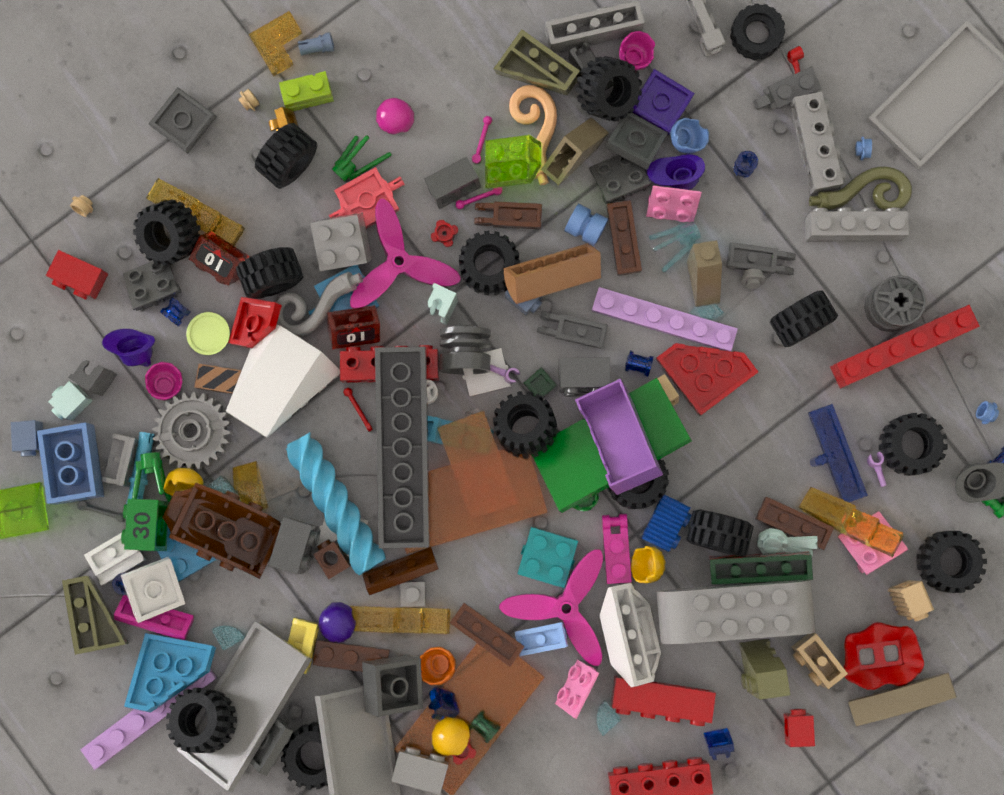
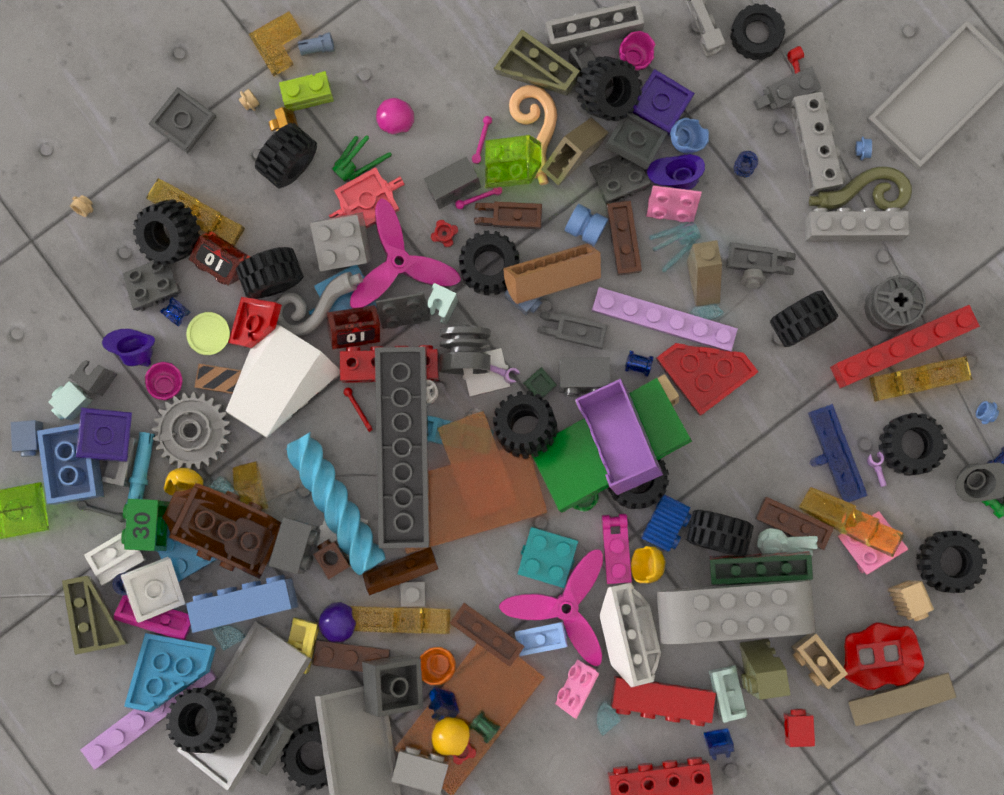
(77, 275): red brick -> none
(103, 435): none -> dark purple plate
(151, 464): green plant -> none
(240, 605): none -> medium blue brick
(403, 310): none -> dark grey hinge
(728, 693): none -> light aqua hinge
(920, 378): none -> clear yellow slope

